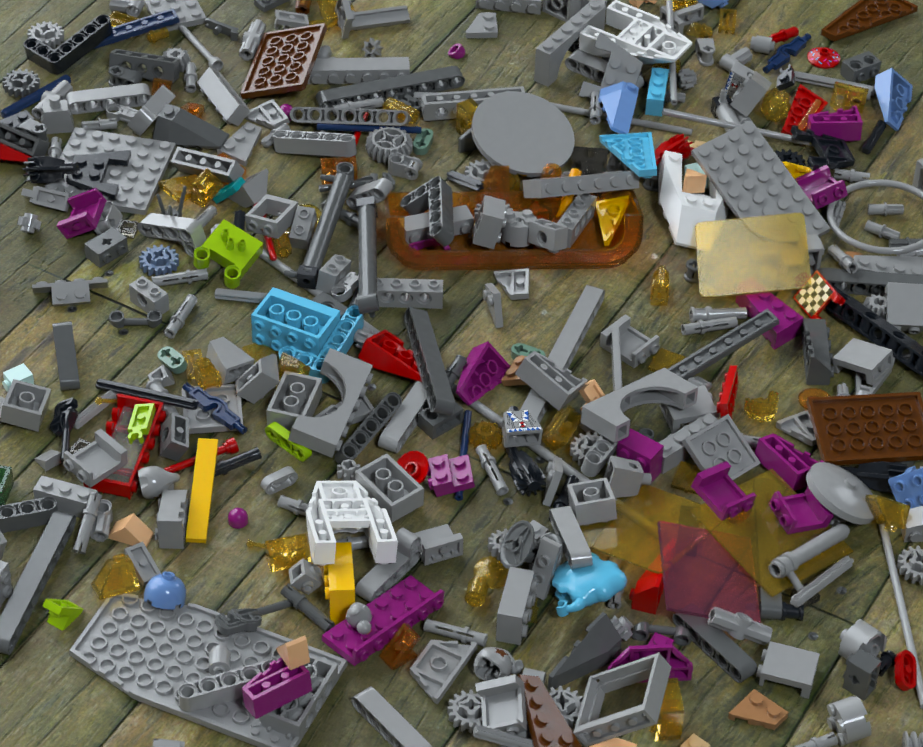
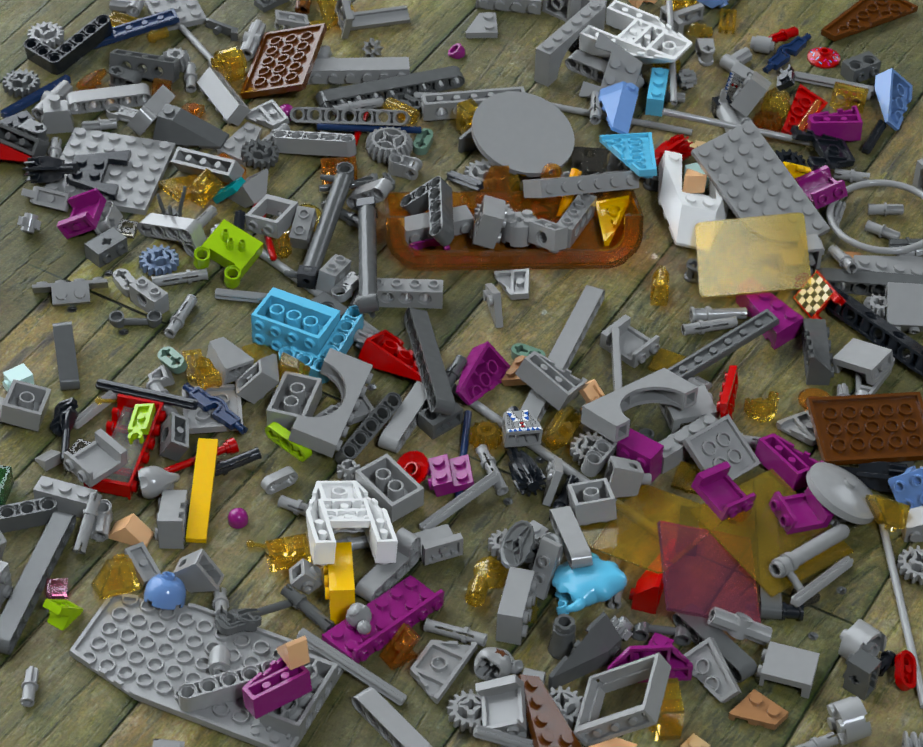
(29, 686): none -> light grey axle
(57, 588): none -> clear pink tile
(91, 79): none -> clear orange piece
(121, 283): none -> light grey beam
(198, 572): none -> light grey torso
(220, 602): none -> light grey pin
(230, 63): none -> clear yellow brick
(260, 153): none -> dark grey gear
(353, 667): none -> light grey axle
(460, 501): none -> light grey axle
(562, 637): none -> dark grey plant
(713, 670): none -> light grey wing
(768, 120): none -> clear orange gear

